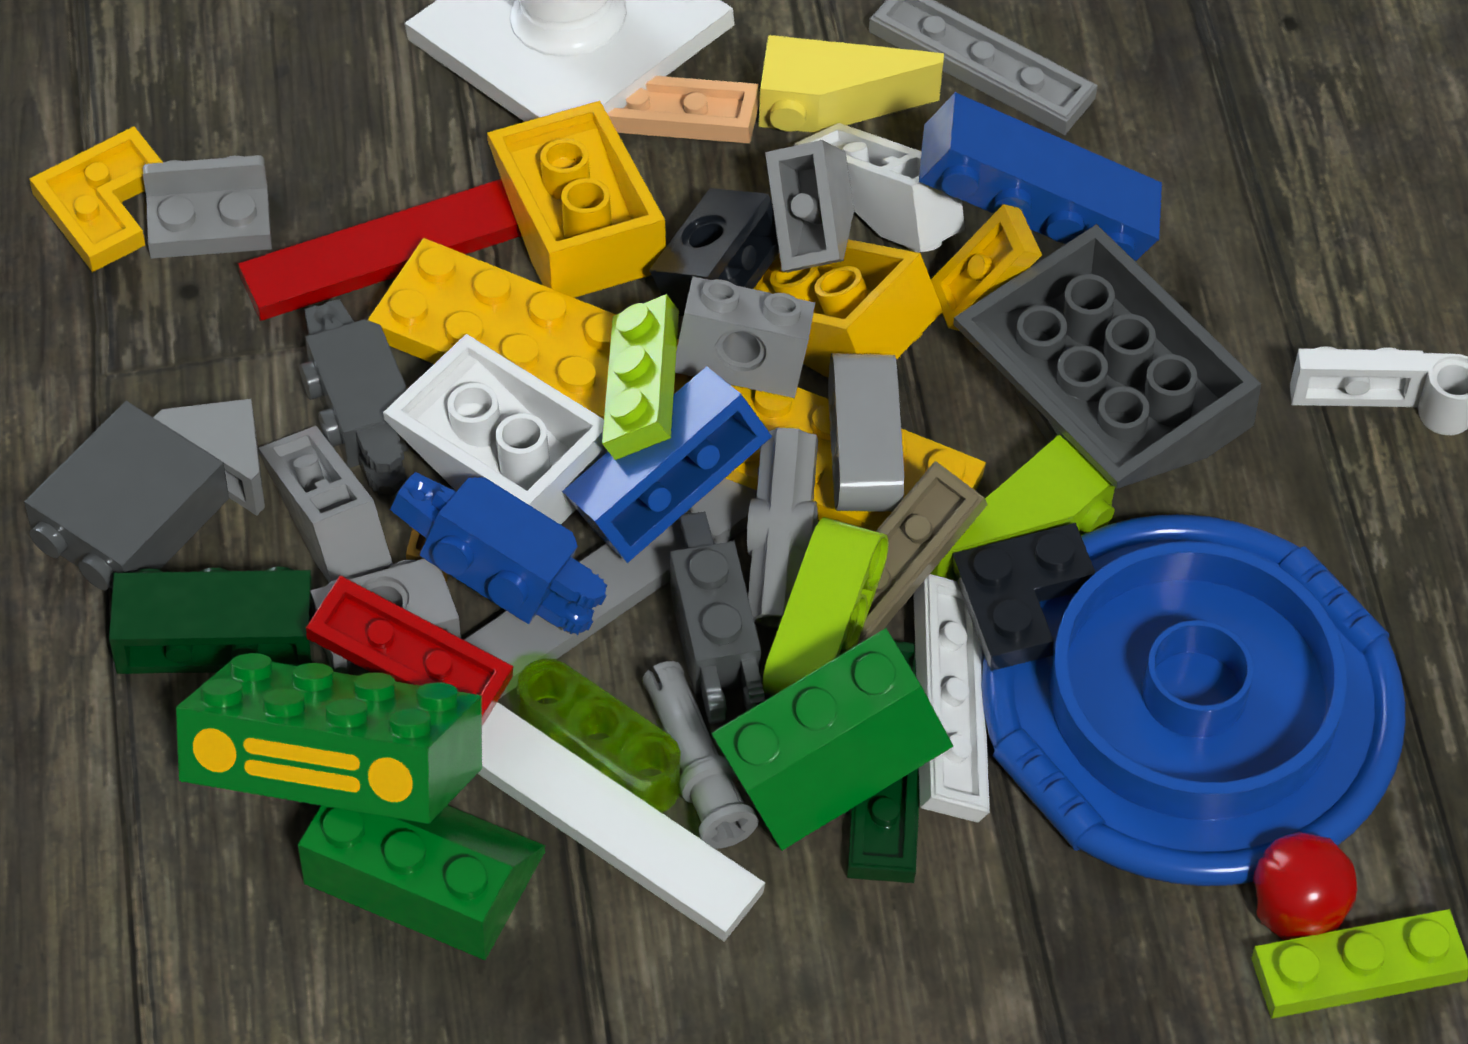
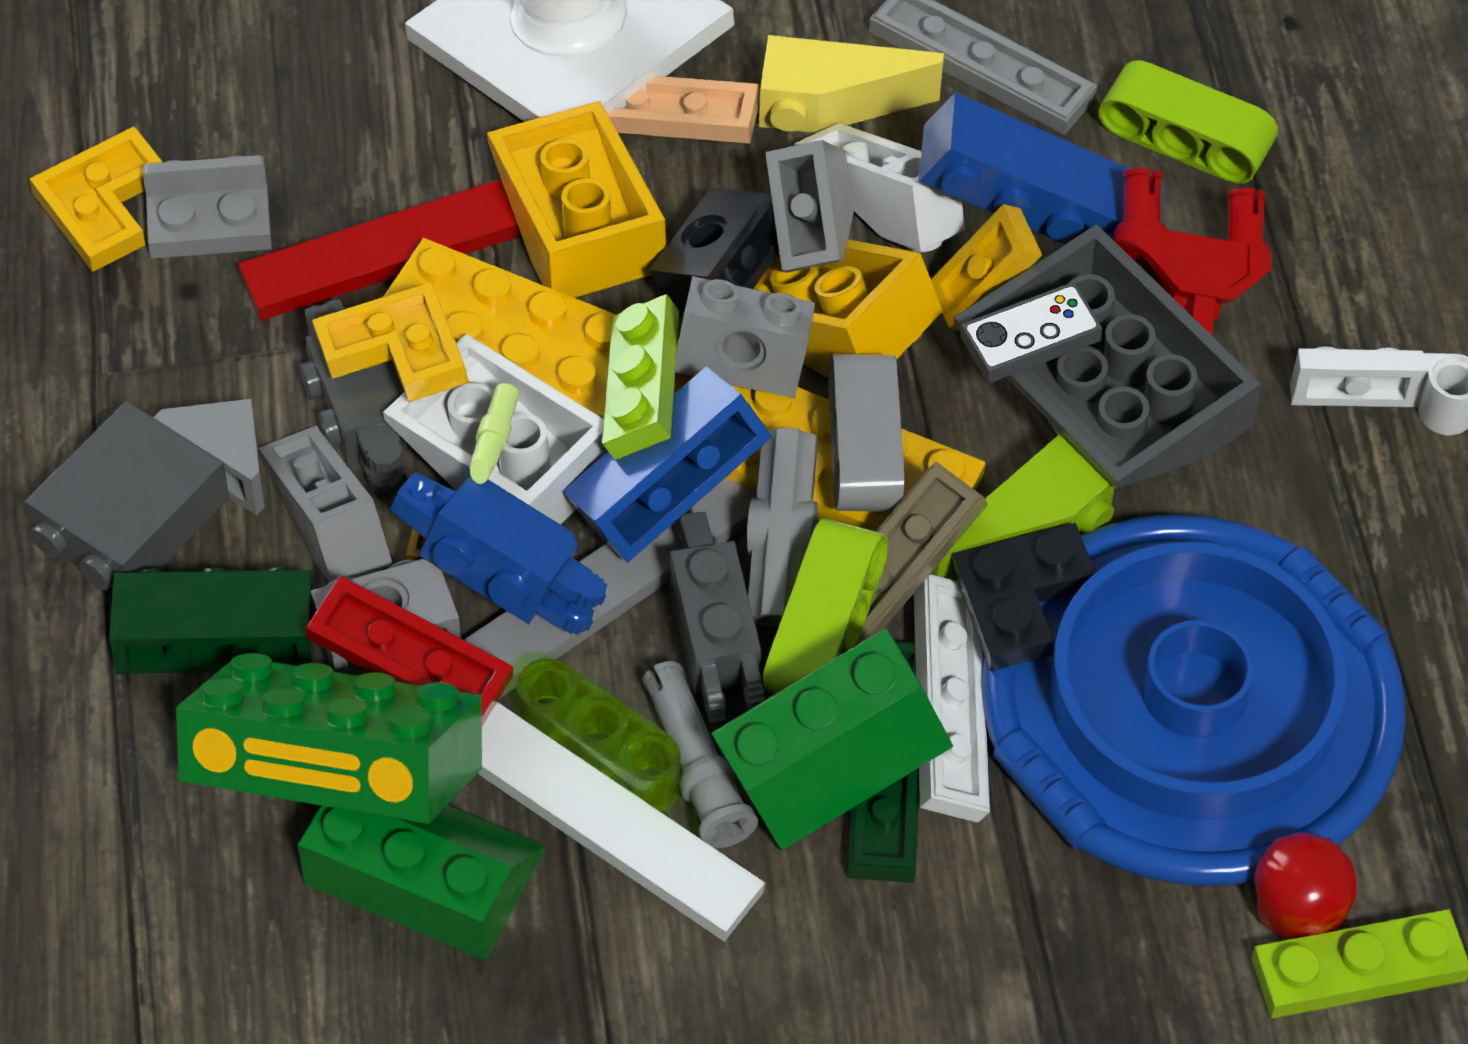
(397, 328): none -> yellow plate
(493, 432): none -> yellowish green piece
(1031, 332): none -> tile
(1188, 122): none -> lime beam
(1192, 267): none -> red connector

